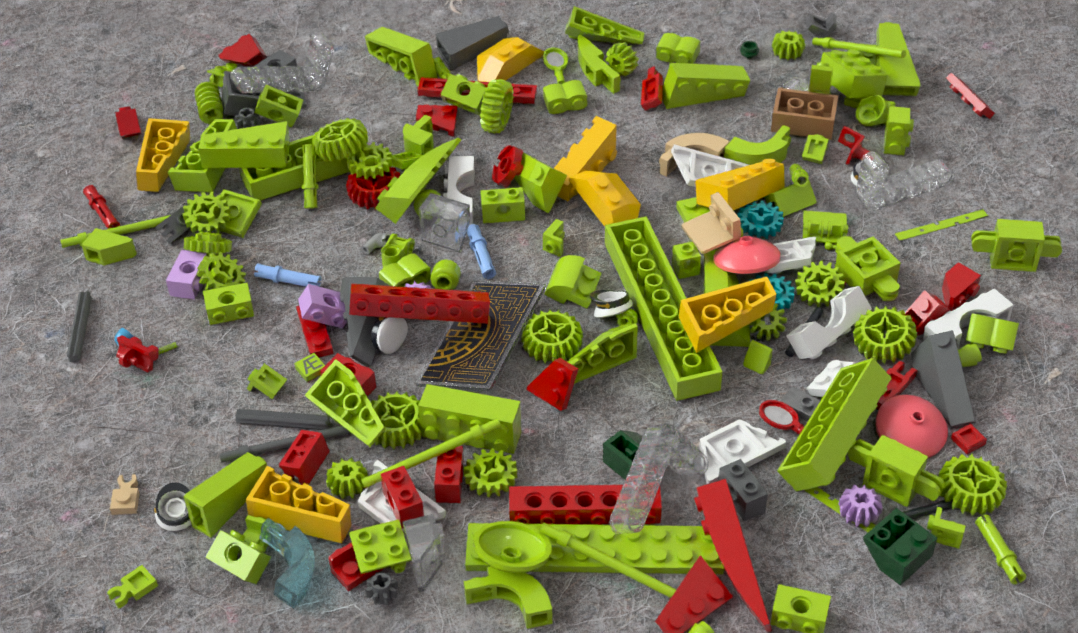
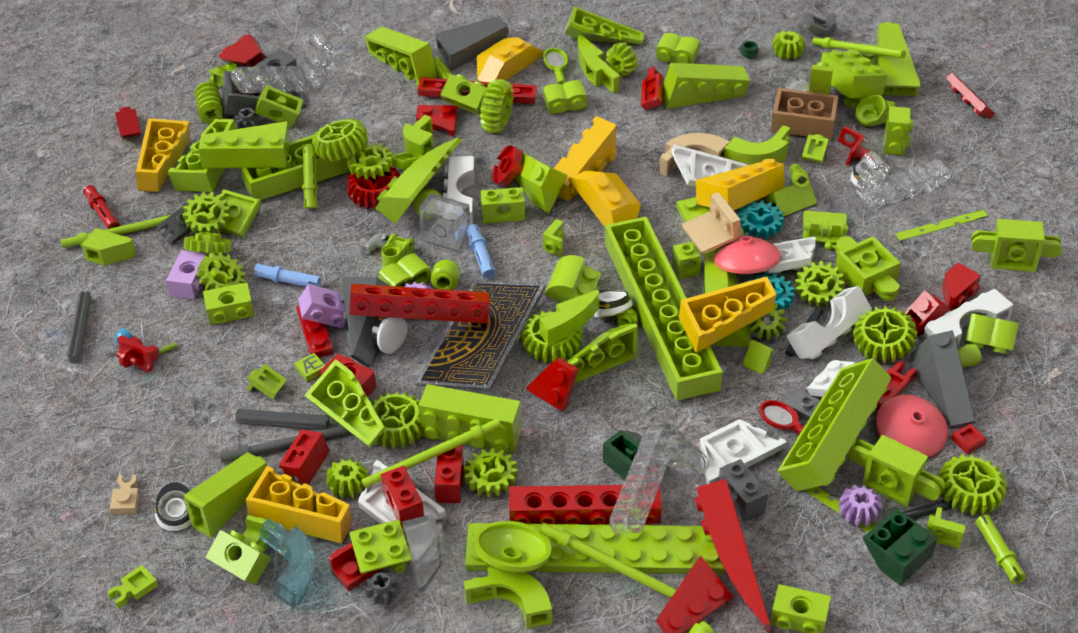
(569, 317): none -> lime slope

